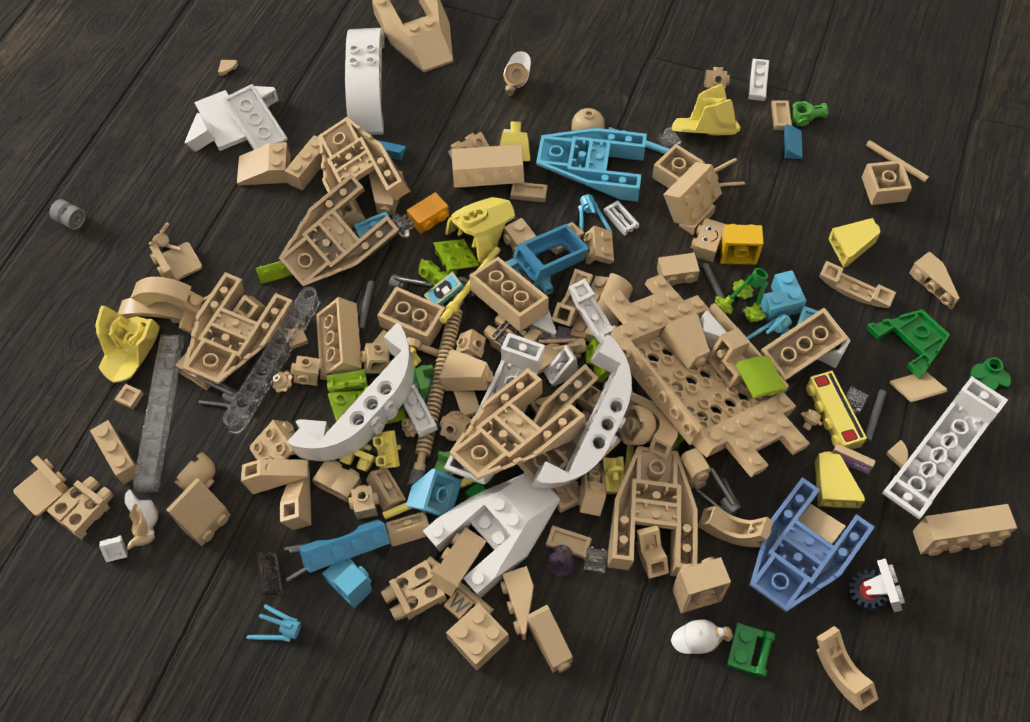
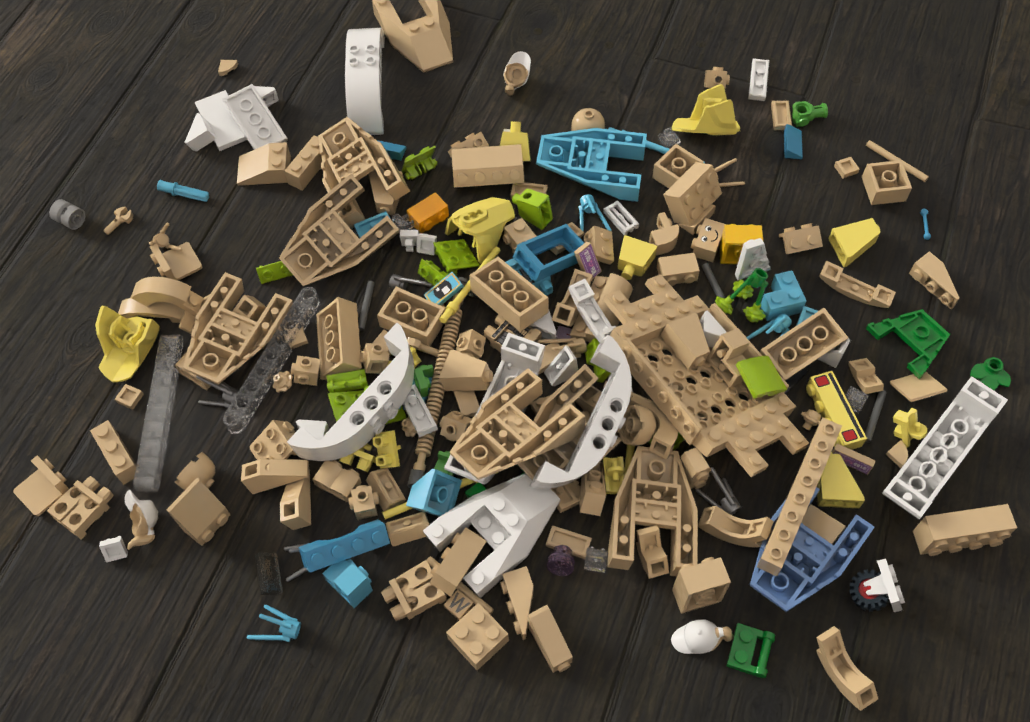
(120, 218): none -> tan bar
(176, 189): none -> medium azure axle
(409, 239): none -> white tile
(423, 159): none -> lime hinge
(425, 244): none -> white tile
(534, 207): none -> lime torso
(587, 259): none -> tile
(635, 257): none -> light yellow torso
(666, 236): none -> tan brick
(752, 257): none -> white wing
(799, 497): none -> tan brick
(802, 239): none -> tan bracket
(846, 167): none -> tan tile
(864, 375): none -> tan slope
(908, 426): none -> light yellow hips
(927, 235): none -> dark azure hinge

